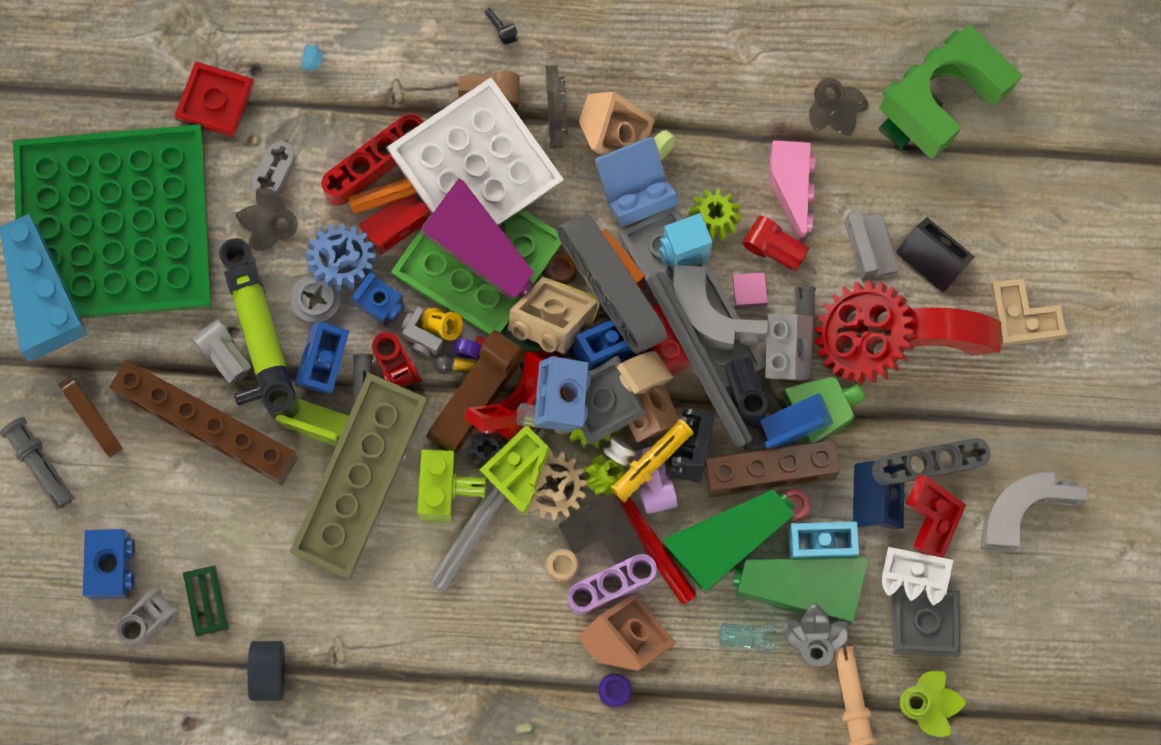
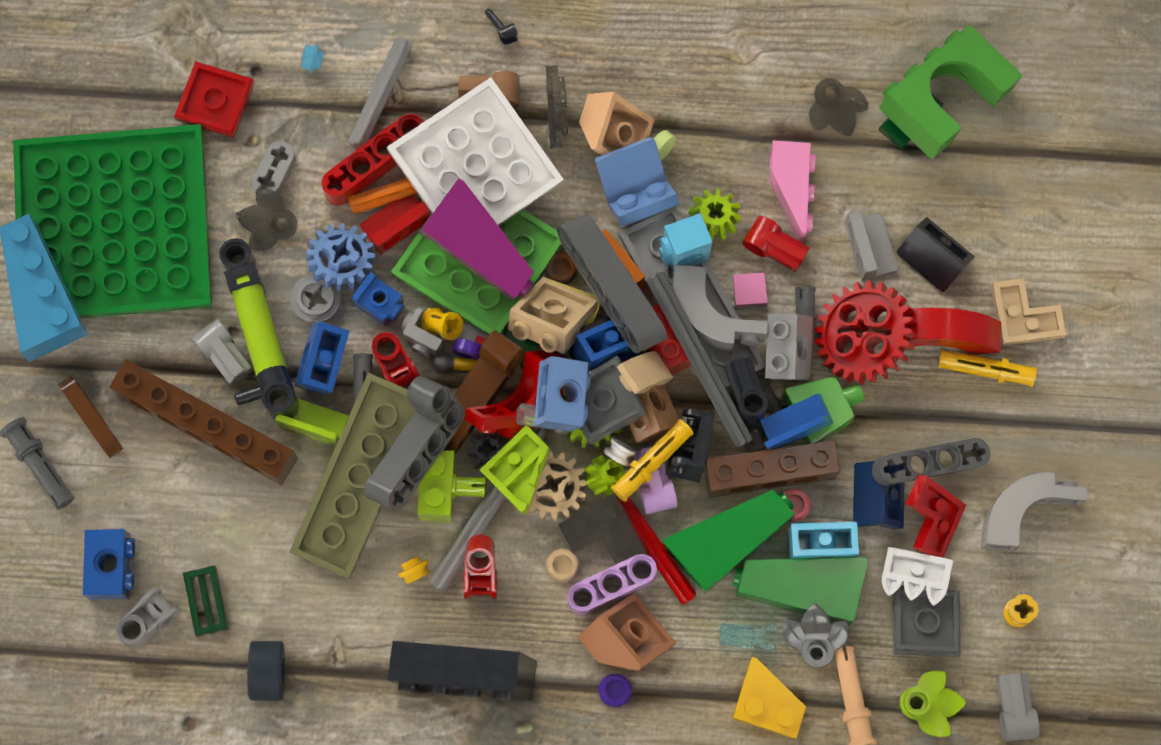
(380, 93): none -> light grey axle
(413, 569): none -> yellow plate
(418, 445): none -> dark grey beam
(462, 670): none -> black wedge
(480, 573): none -> red piece
(768, 702): none -> yellow wing
(952, 361): none -> yellow pin
(1017, 717): none -> light grey piece
(1027, 604): none -> yellow bush

